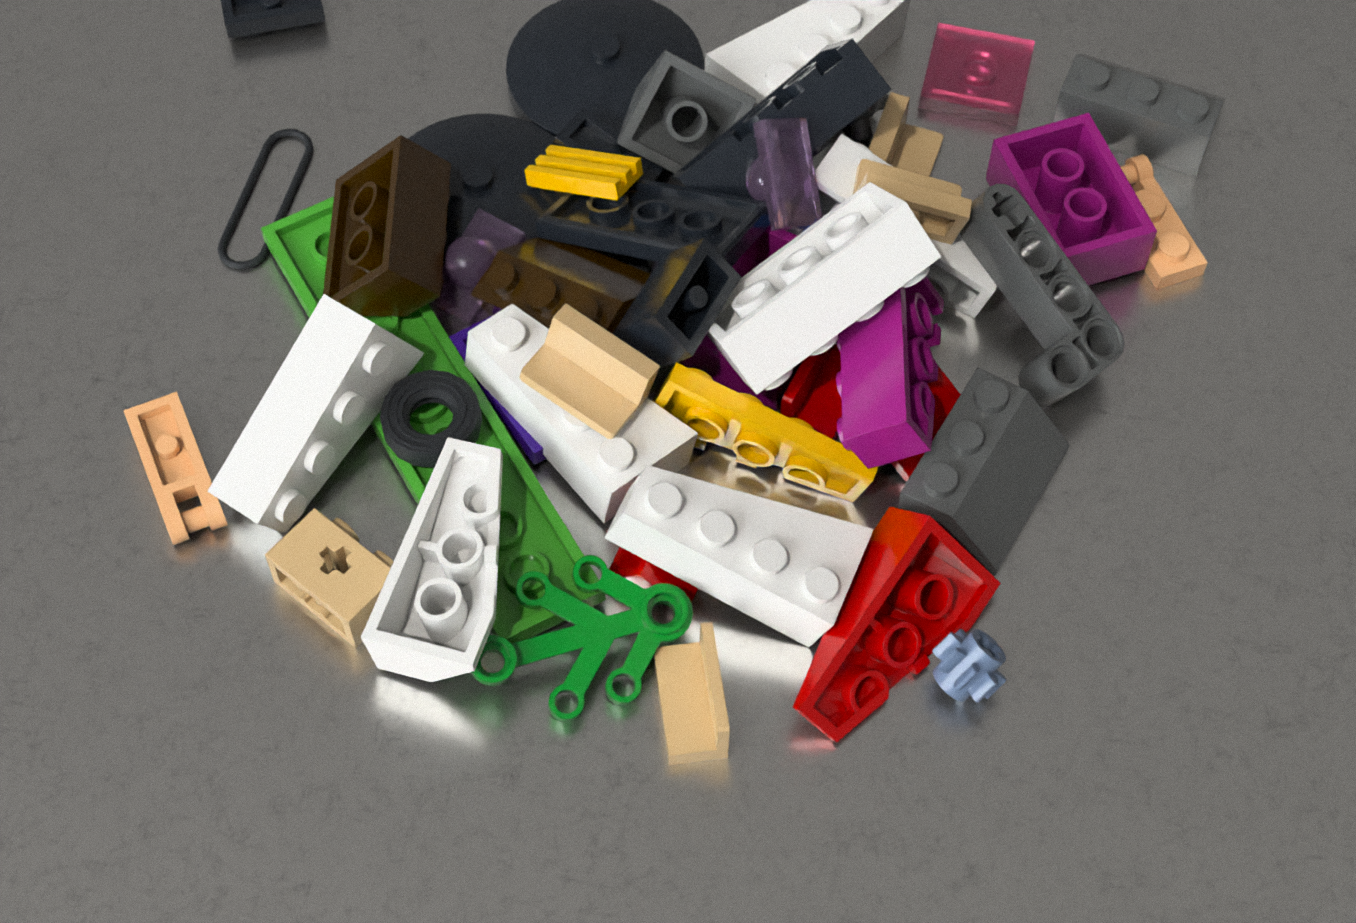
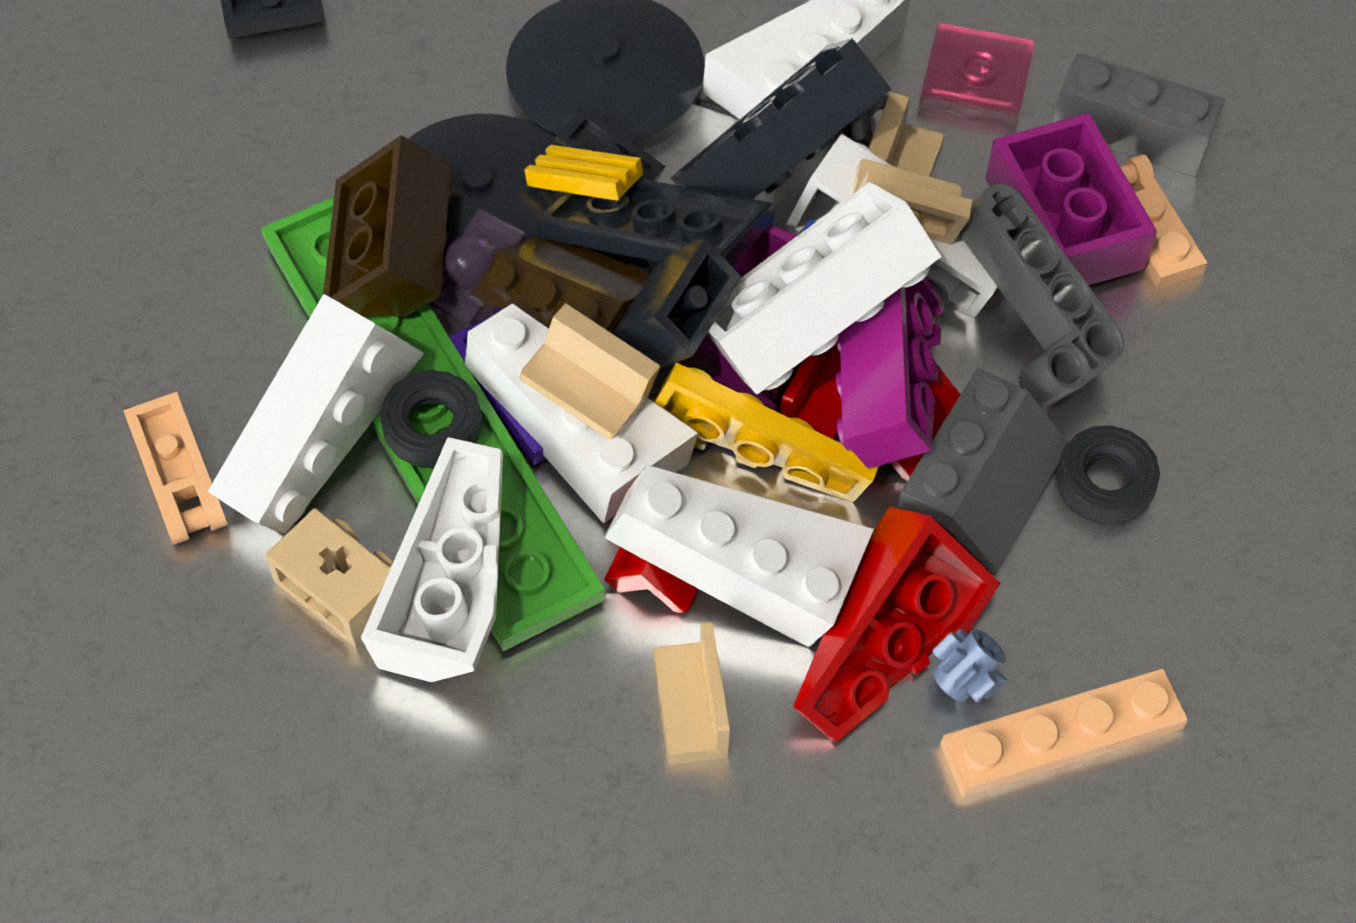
(248, 187): black piece -> none
(591, 633): green plant -> none
(679, 112): dark grey slope -> none
(785, 174): clear purple tile -> none
(1063, 732): none -> light nougat plate
(1104, 504): none -> black tyre

